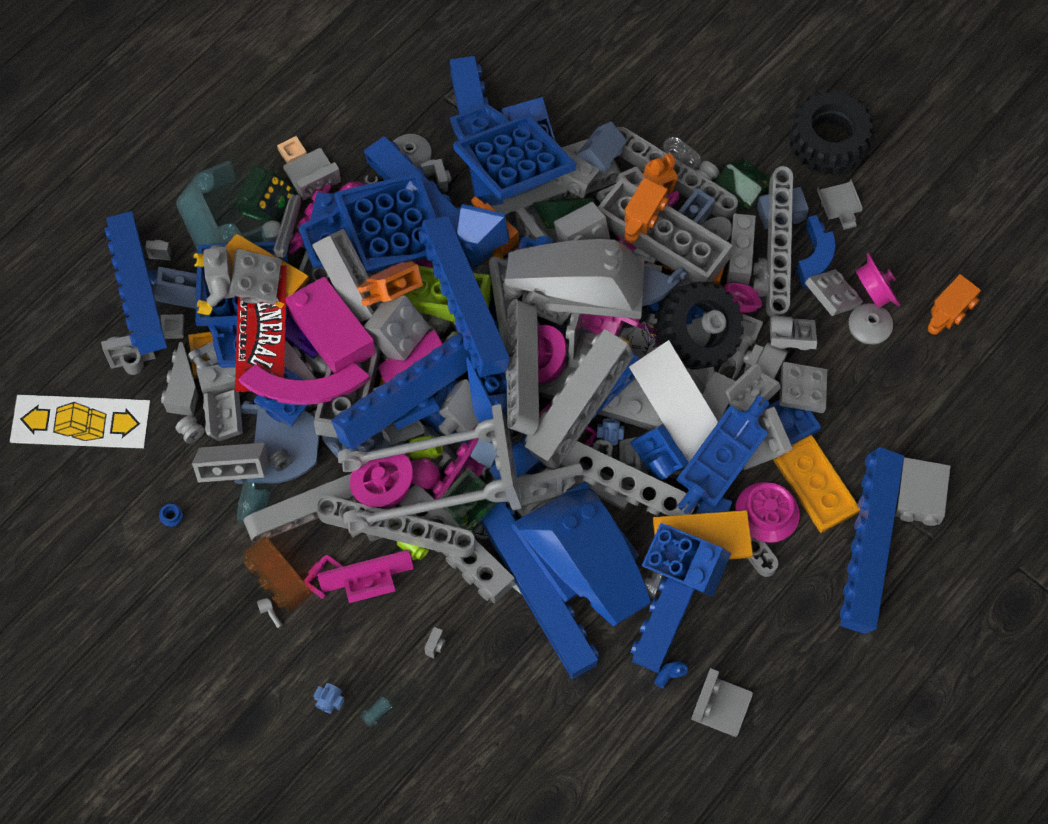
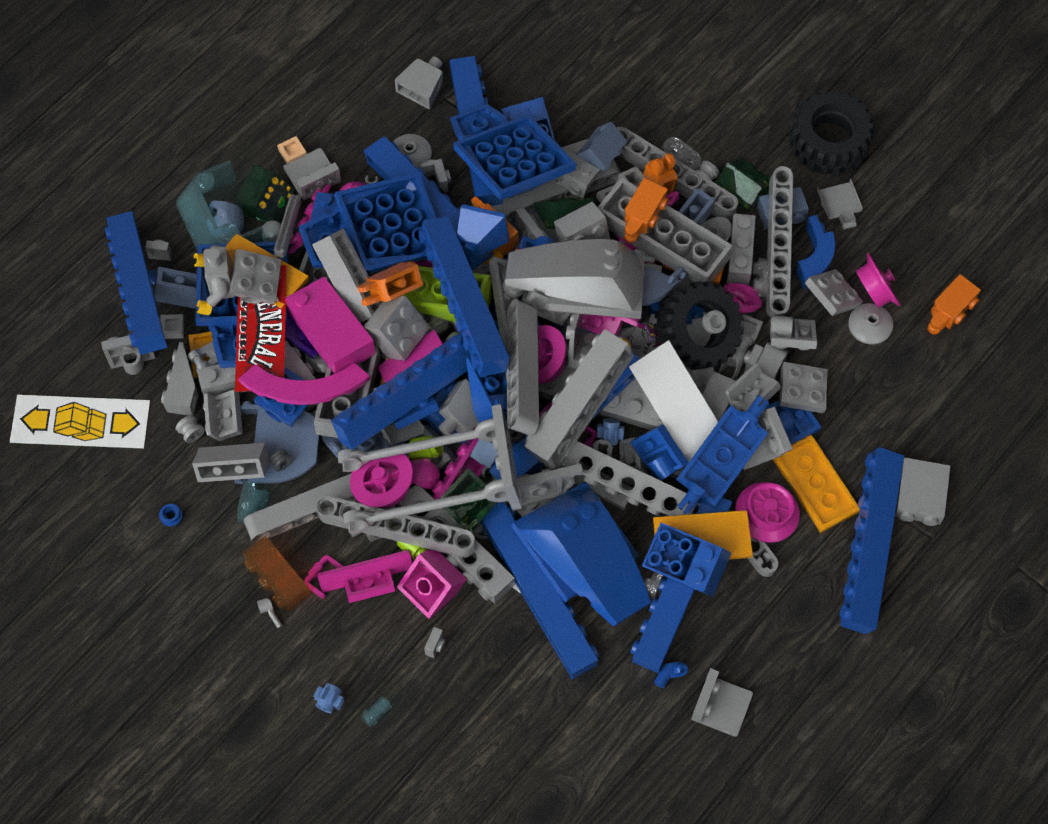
(227, 214): none -> sand blue helmet
(421, 81): none -> light grey torso
(431, 582): none -> dark pink slope

